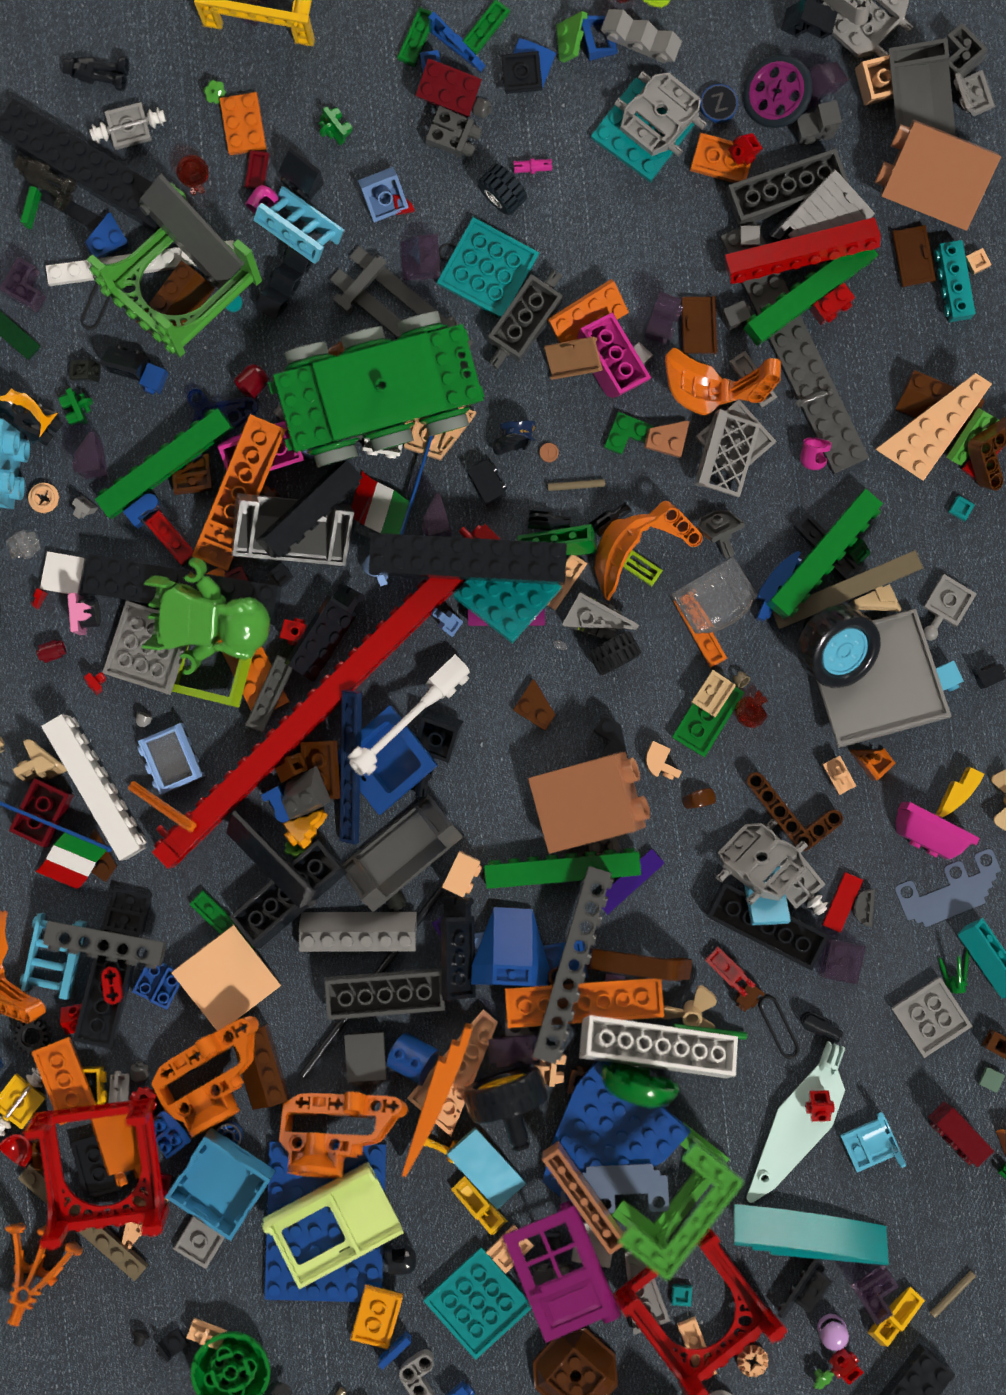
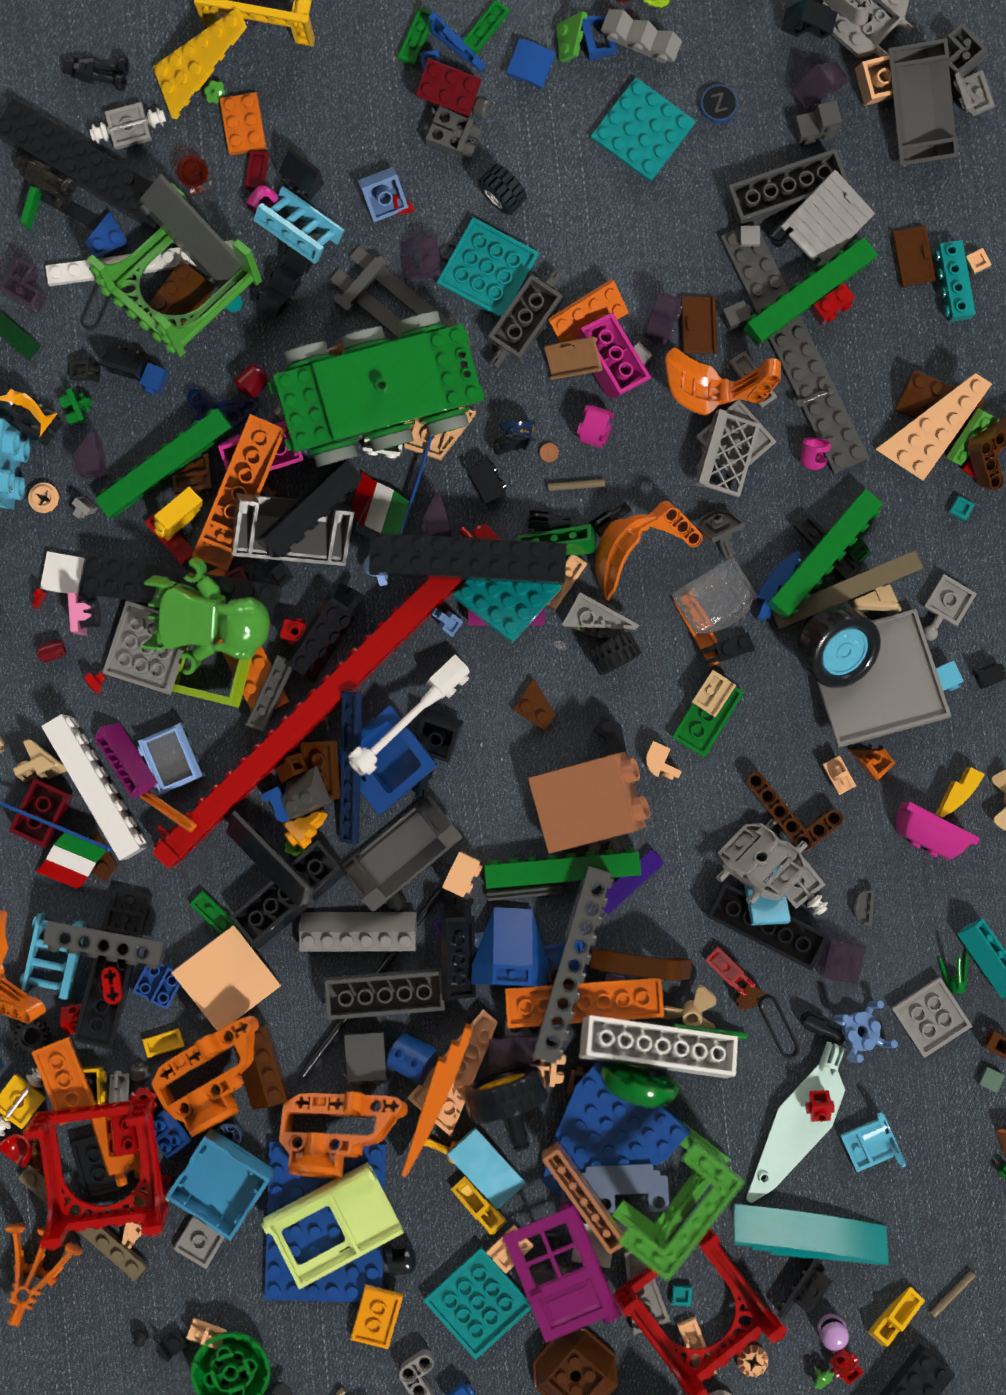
(23, 544): clear brick -> none
(121, 1139): none -> red brick
(125, 760): none -> magenta brick
(141, 508): blue leg -> none
(143, 719): light grey hinge -> none
(163, 1043): none -> yellow tile
(177, 514): none -> yellow window
(194, 62): none -> yellow wing
(332, 127): green hips -> none
(394, 1350): blue tile -> none
(521, 72): black tile -> none
(522, 892): none -> dark grey axle
(532, 166): dark pink pin -> none
(595, 426): none -> dark pink brick
(625, 428): green plate -> none
(646, 562): lime tile -> none
(667, 438): nougat wing -> none
(681, 109): light grey piece -> none
(699, 798): reddish brown hair -> none
(715, 160): orange plate -> none
(729, 648): none -> black hinge
(741, 679): dark tan hinge -> none
(745, 149): red brick -> none
(750, 711): clear red hat -> none
(793, 109): wedge -> none
(802, 250): red brick -> none
(842, 902): red tile -> none
(871, 1031): none -> medium blue plate
(872, 1290): clear purple brick -> none
(937, 173): nougat brick -> none
(954, 899): sand blue piece -> none
(959, 1135): dark red brick -> none

